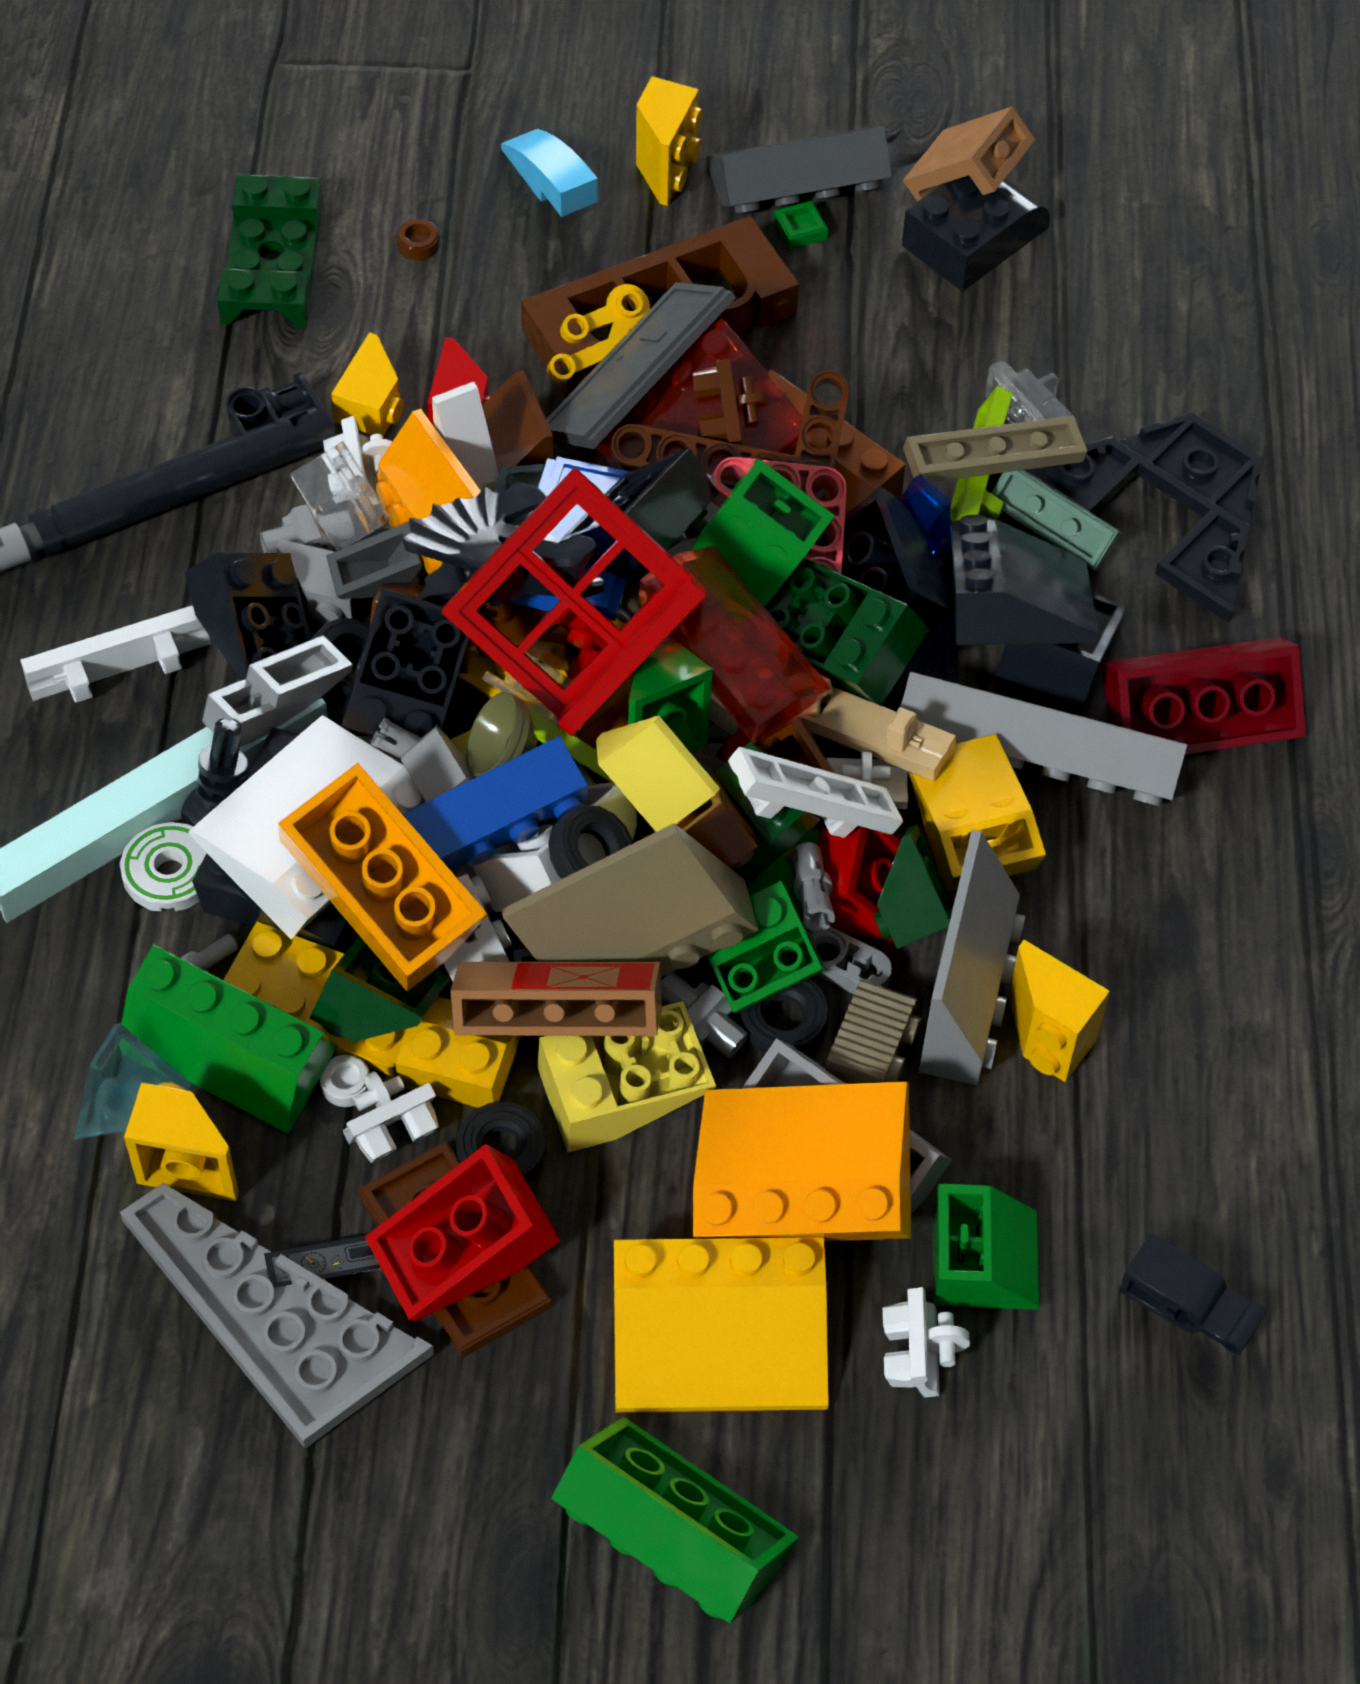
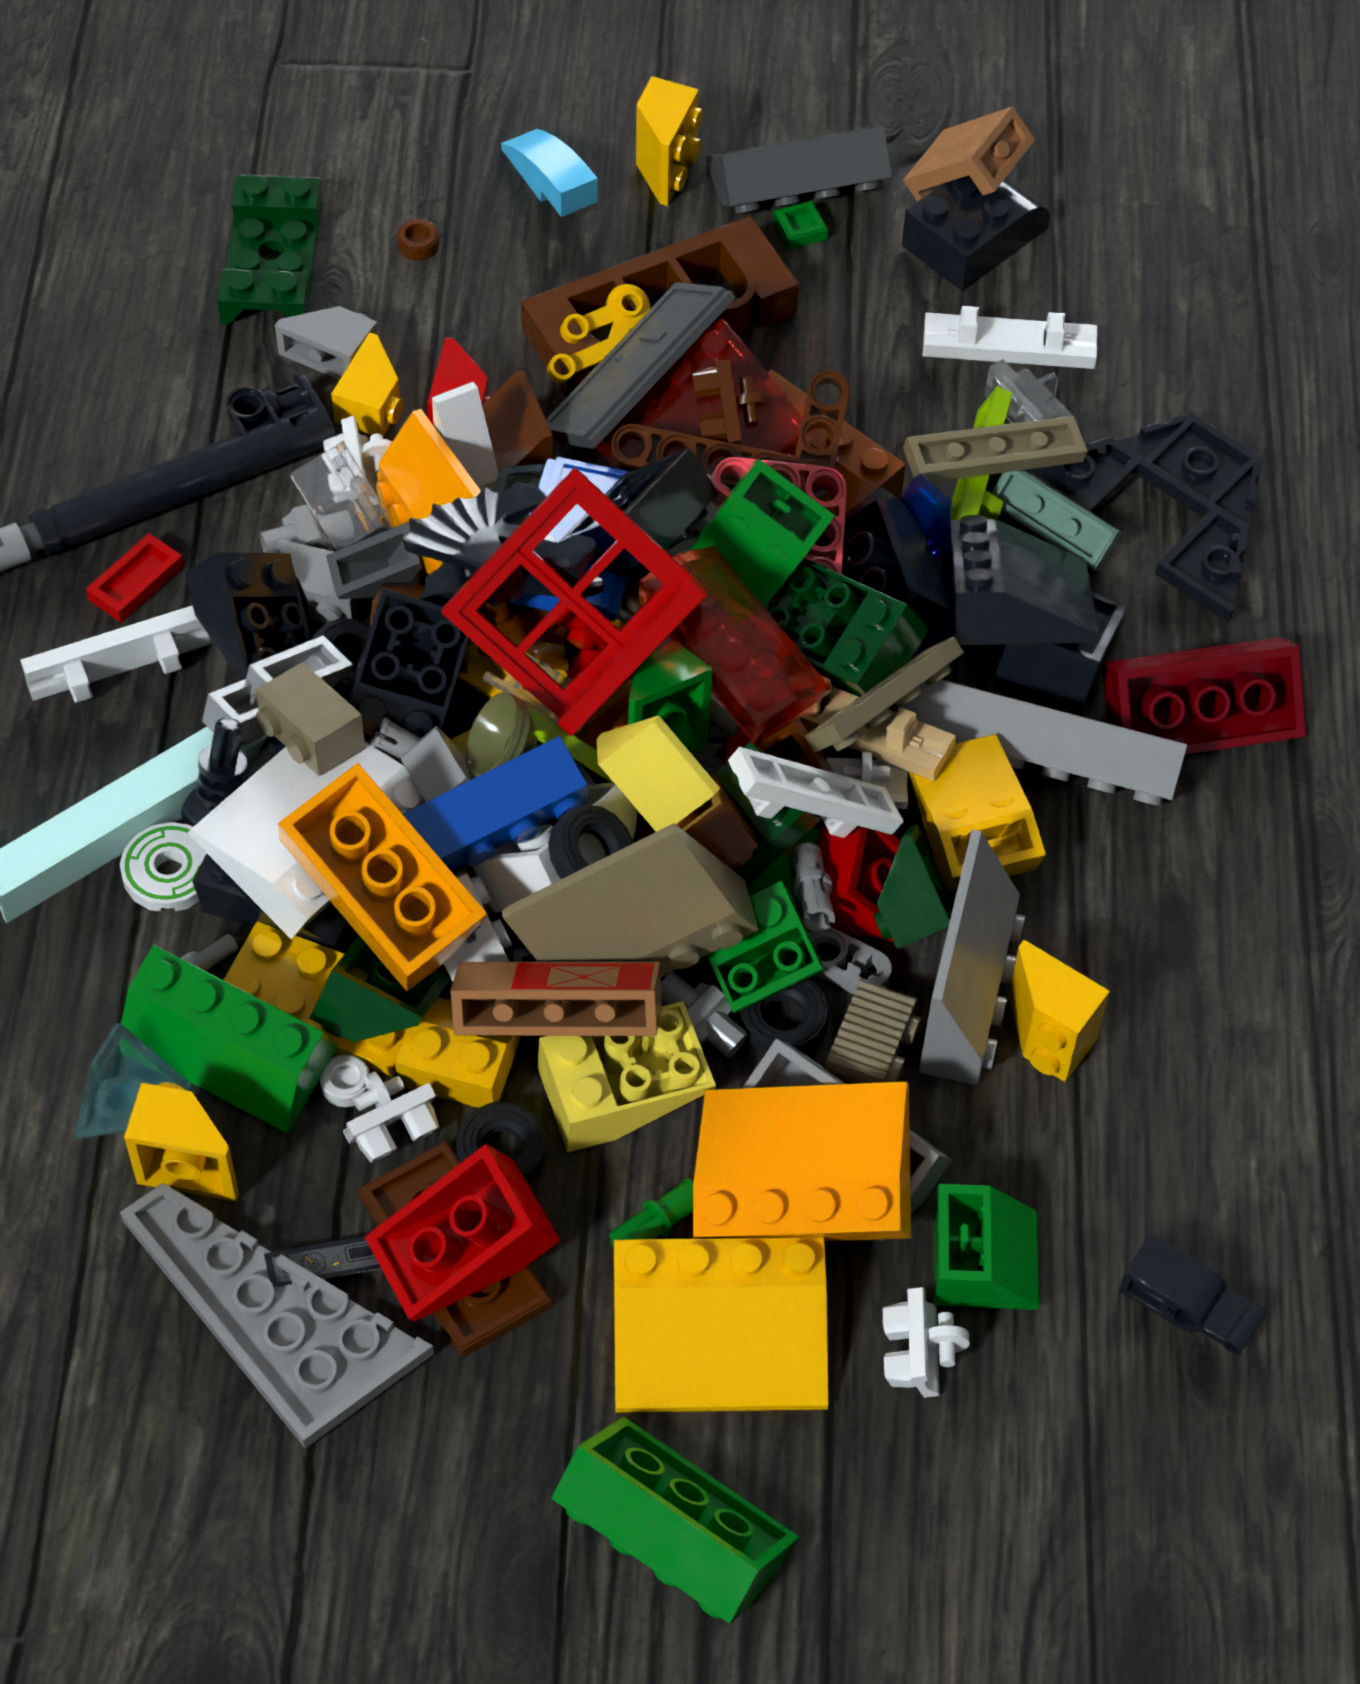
(135, 577): none -> red tile
(309, 719): none -> dark tan piece
(324, 338): none -> light grey slope
(658, 1215): none -> green axle
(873, 705): none -> dark tan plate
(1008, 339): none -> white hinge

